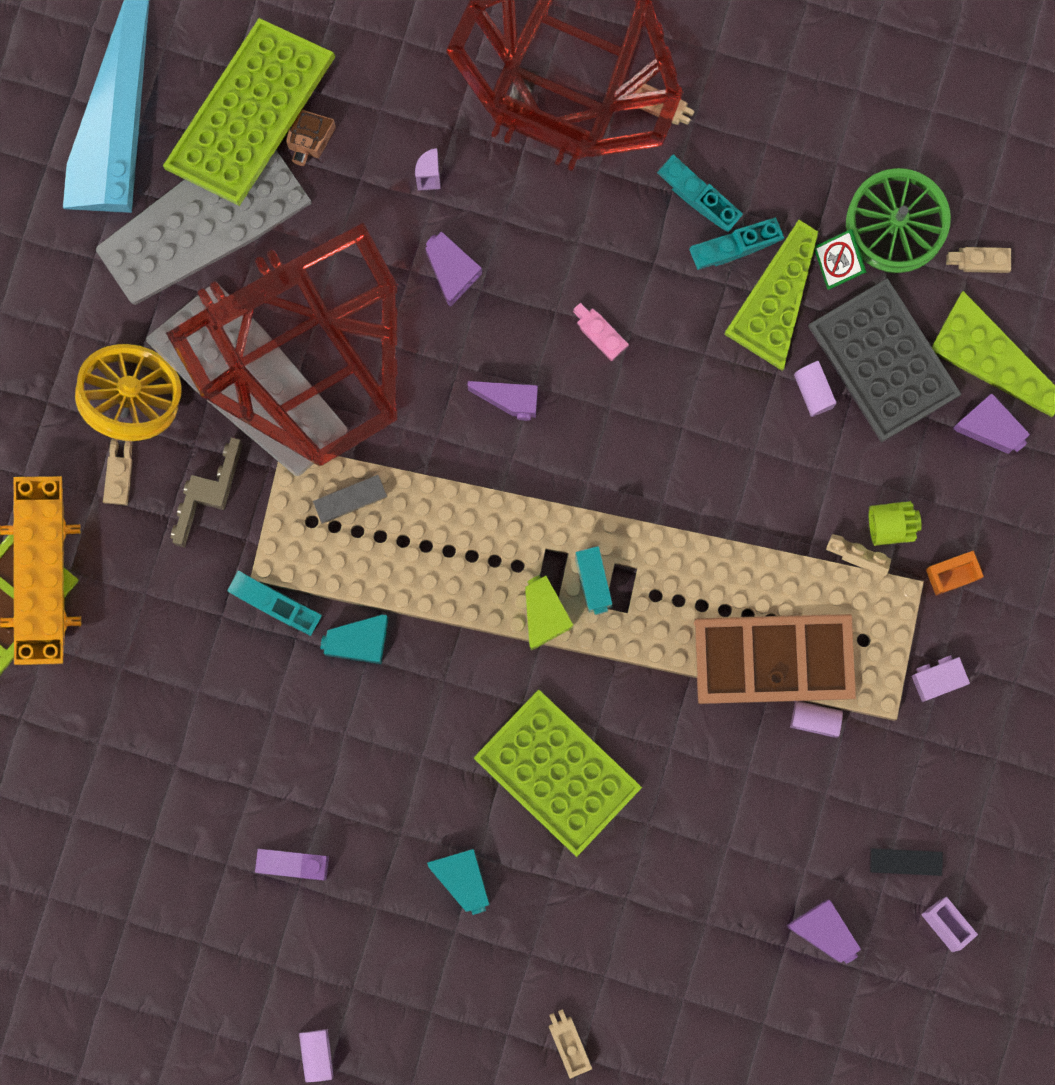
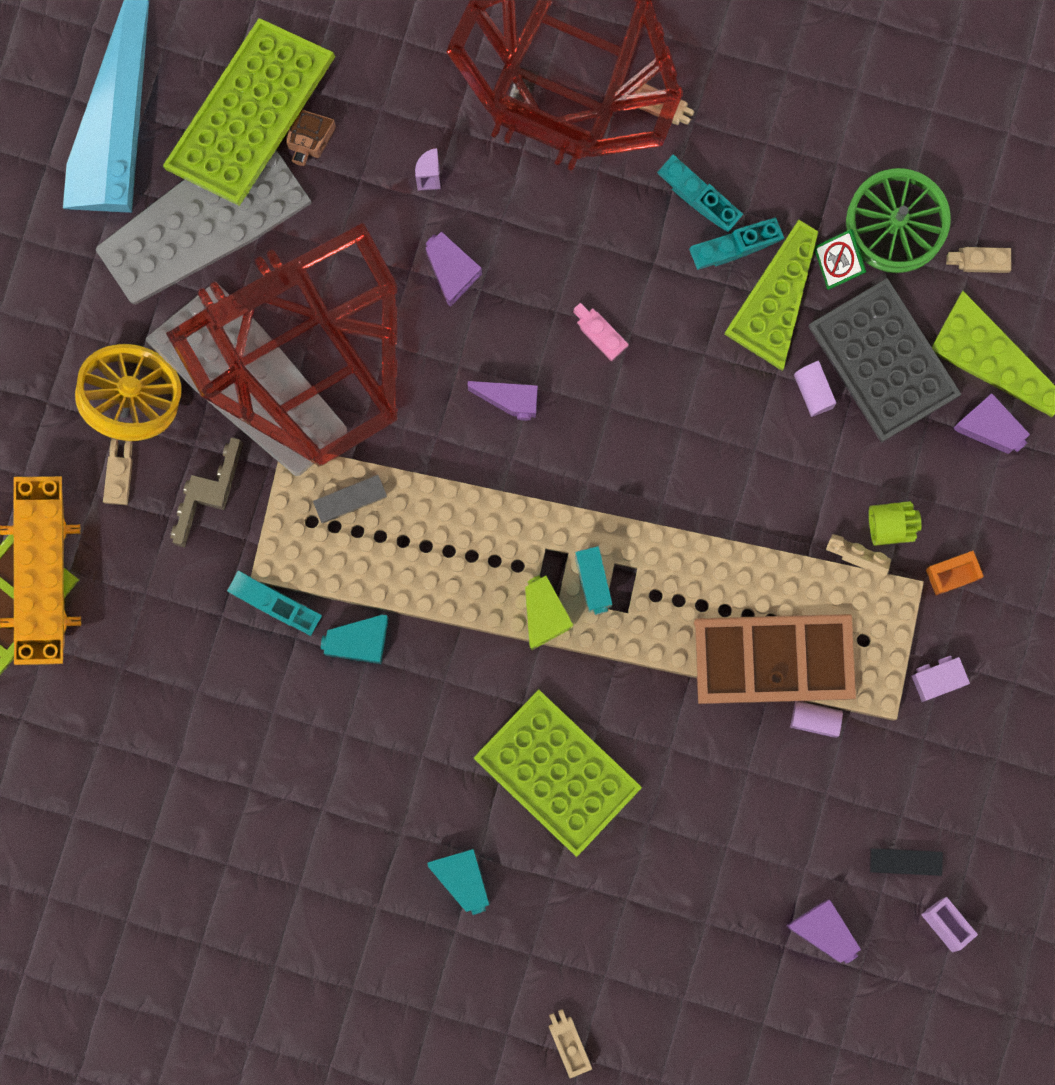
(292, 864): medium lavender slope -> none
(316, 1055): lavender brick -> none

